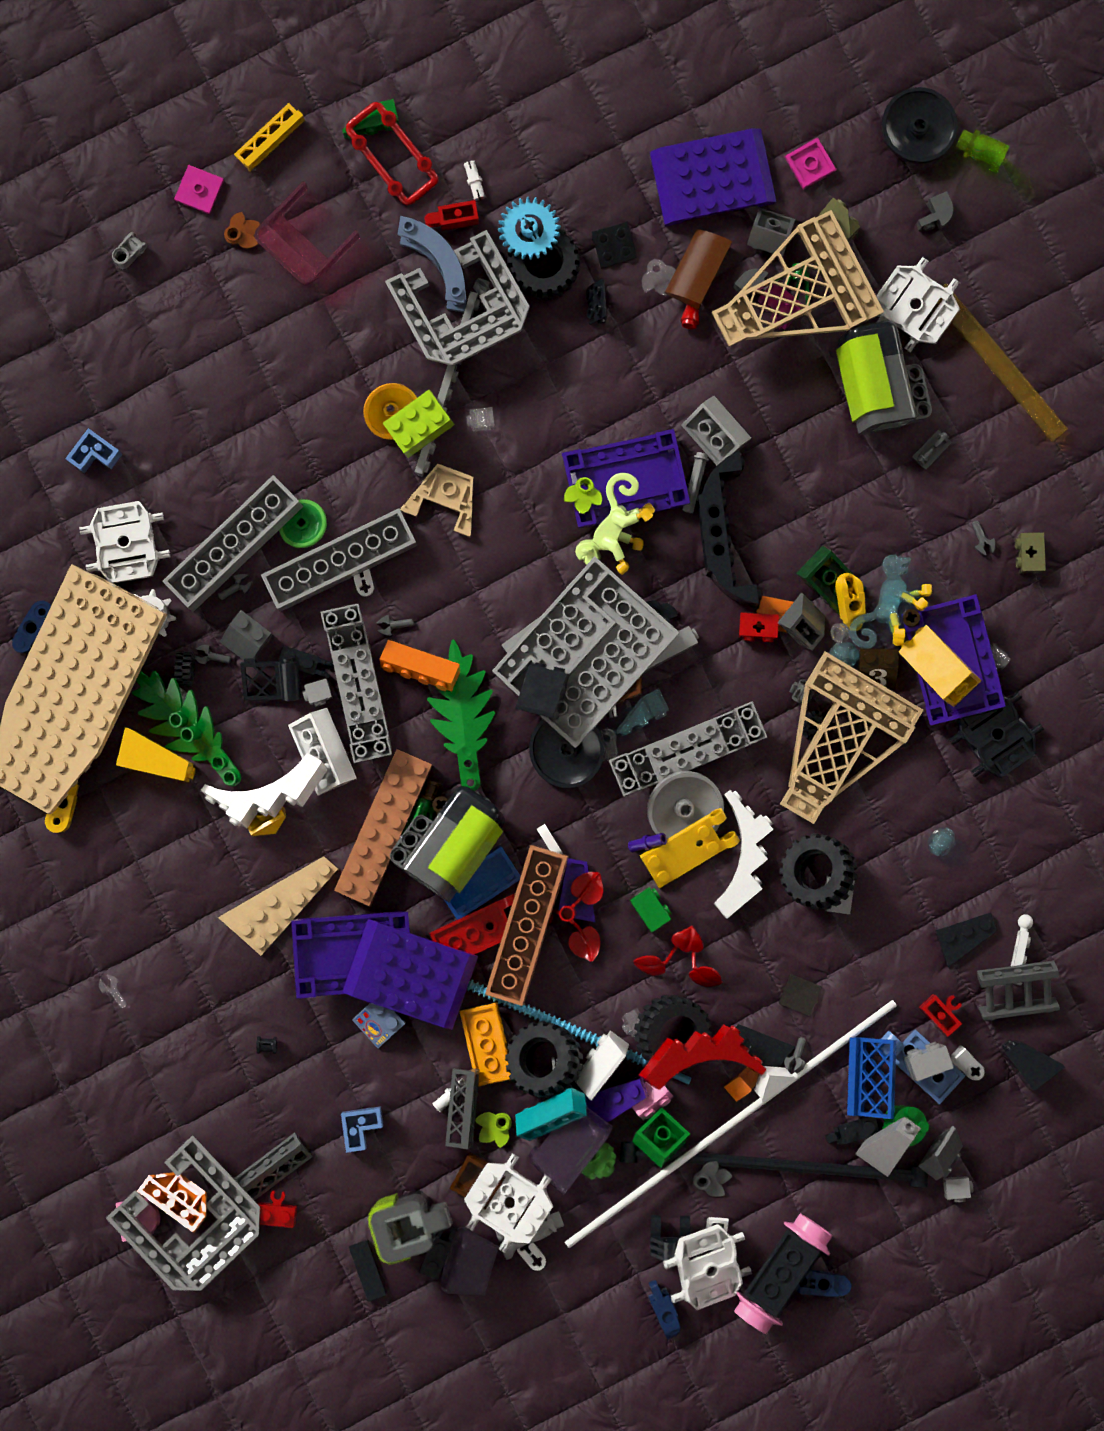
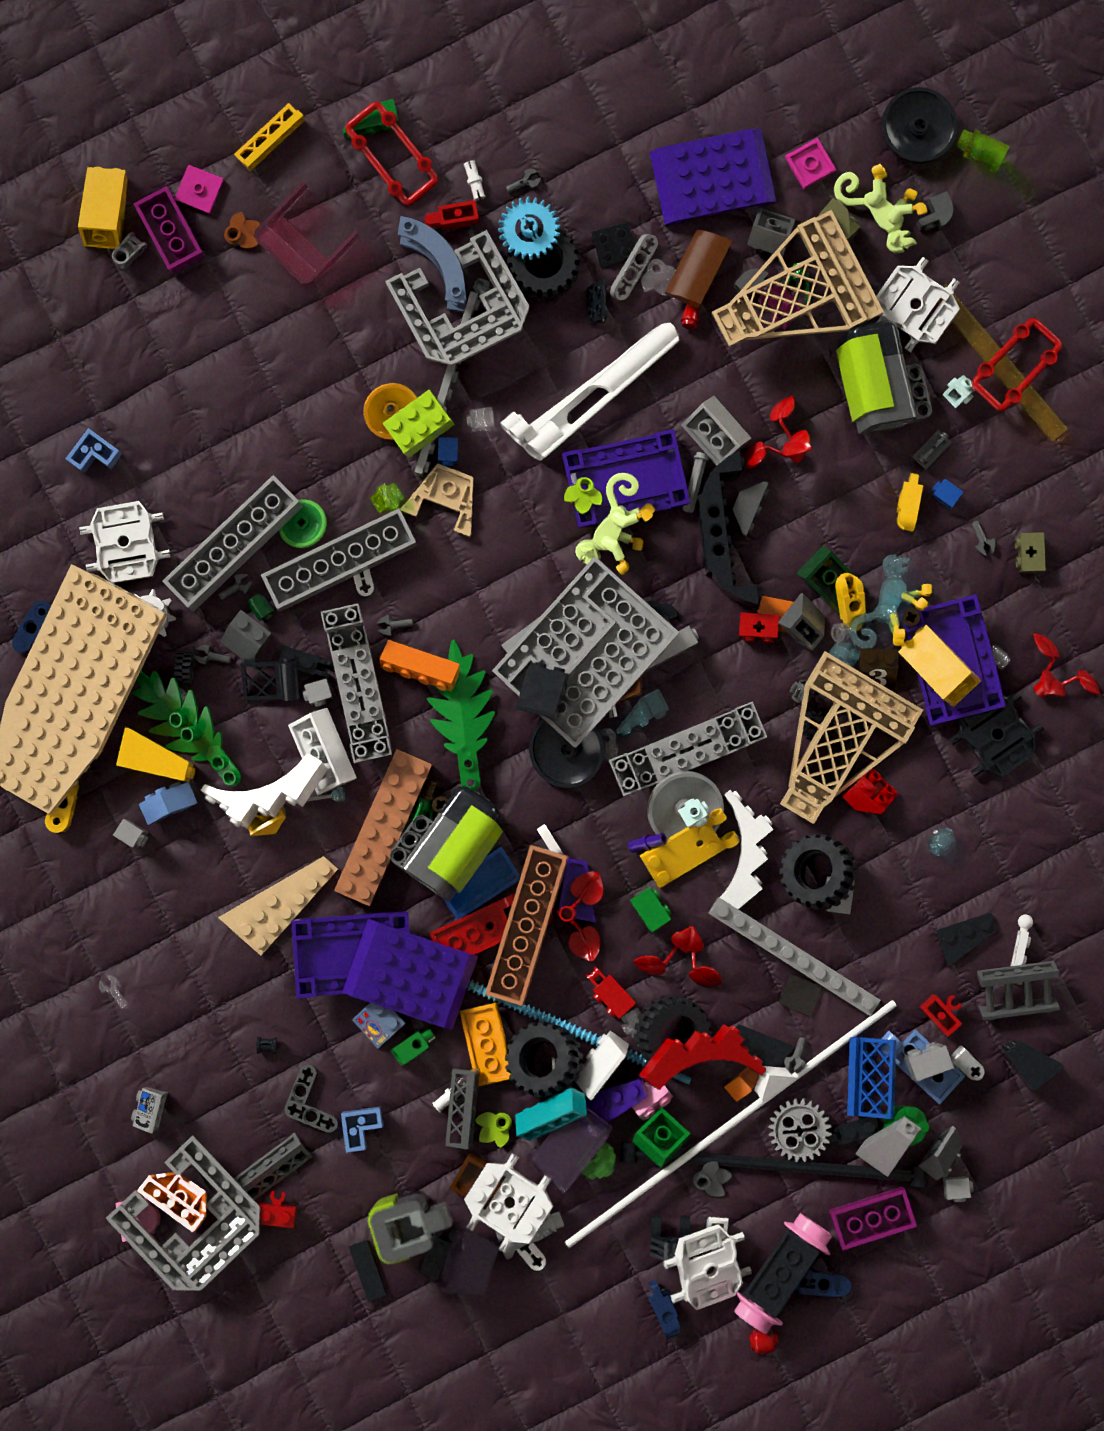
(103, 207): none -> yellow slope
(131, 834): none -> light grey brick
(149, 1109): none -> light grey slope
(167, 802): none -> medium blue brick
(169, 230): none -> magenta brick
(261, 607): none -> dark green brick
(300, 1102): none -> dark grey beam
(338, 795): none -> clear light blue hinge
(387, 498): none -> clear neon green brick
(405, 1051): none -> green torso
(448, 451): none -> blue brick
(525, 181): none -> dark grey bar
(553, 428): none -> white panel
(611, 994): none -> red brick
(631, 264): none -> light grey beam
(688, 816): none -> light aqua brick
(748, 506): none -> dark grey slope
(762, 1342): none -> red head
(794, 449): none -> red plant
(794, 956): none -> light grey plate
(803, 1147): none -> light grey gear
(870, 793): none -> red slope
(872, 1218): none -> magenta brick
(886, 215): none -> yellowish green animal
(909, 503): none -> yellow piece
(946, 493): none -> blue brick
(959, 391): none -> light aqua brick
(1047, 359): none -> red bar
(1049, 684): none -> red plant

